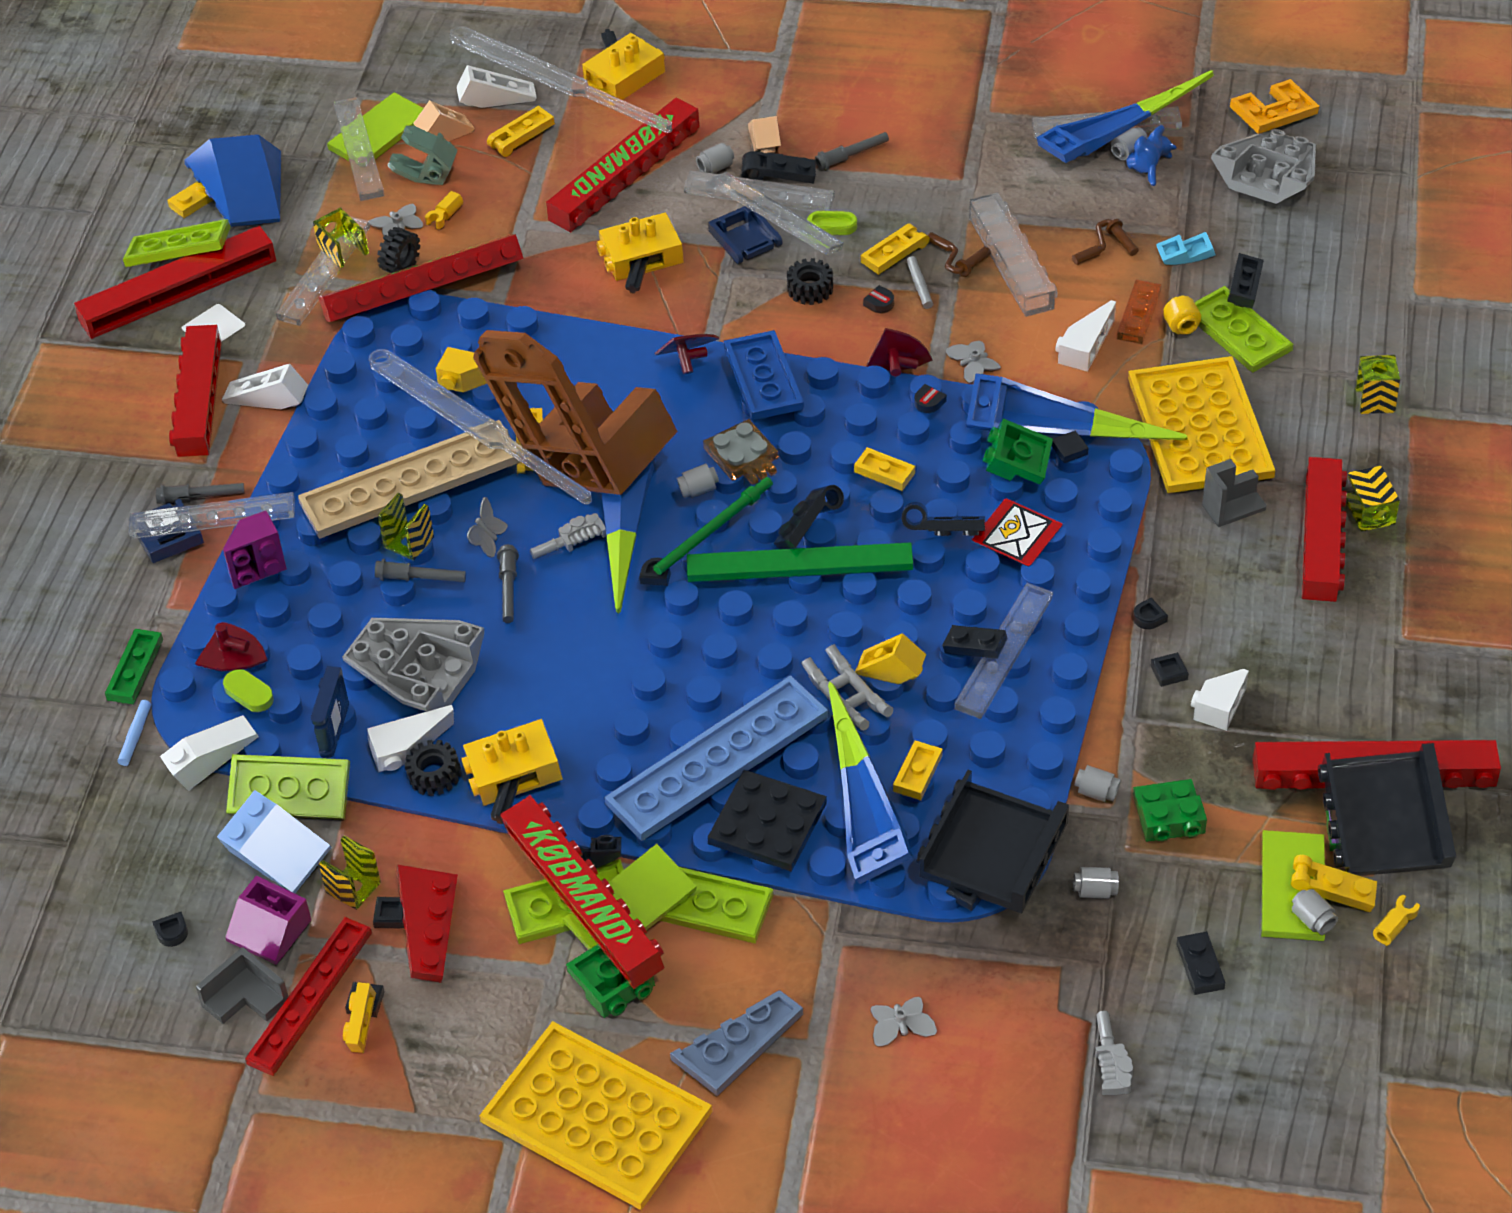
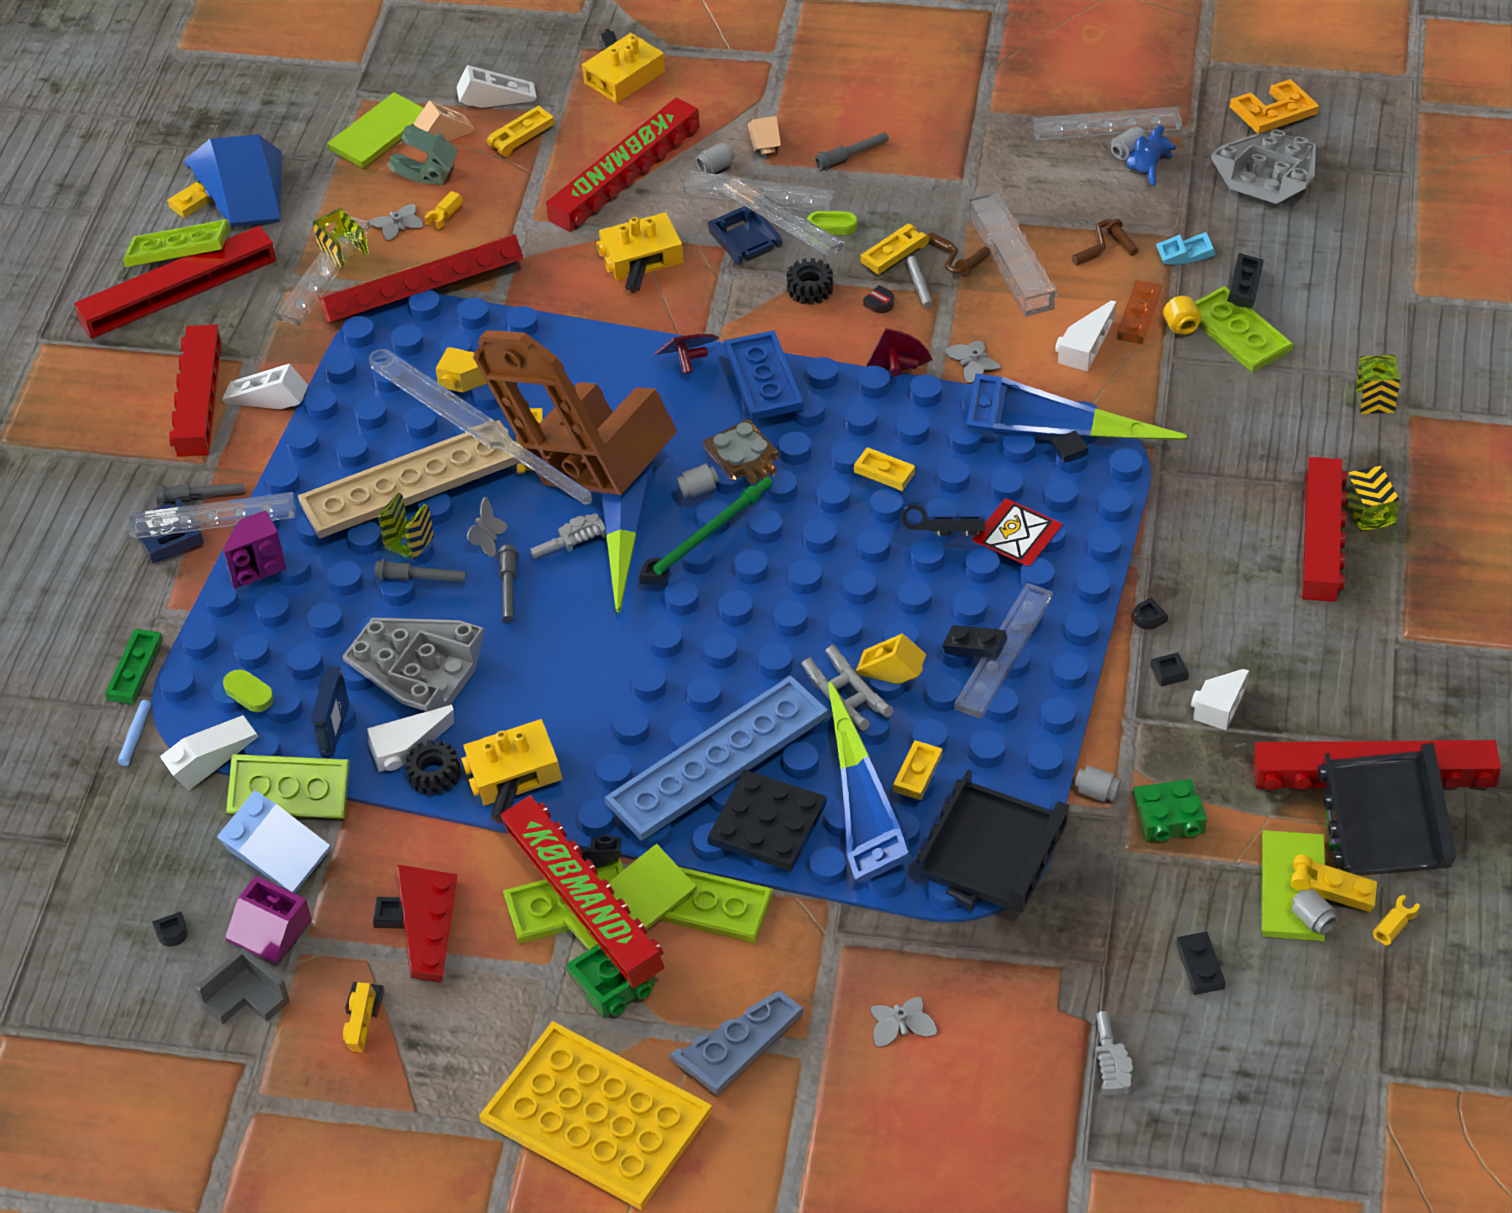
(226, 321): white sticker -> none
(231, 649): dark red shield -> none
(308, 996): red tile -> none
(358, 149): clear tile -> none
(360, 867): clear neon green piece -> none
(398, 250): black tyre -> none
(549, 74): clear piece -> none
(758, 164): black plate -> none
(799, 562): green tile -> none
(805, 514): black plate -> none
(929, 399): black tile -> none
(1017, 452): green plate -> none
(1089, 134): blue plate -> none
(1096, 882): light grey brick -> none
(1209, 407): yellow plate -> none
(1229, 495): dark grey panel -> none

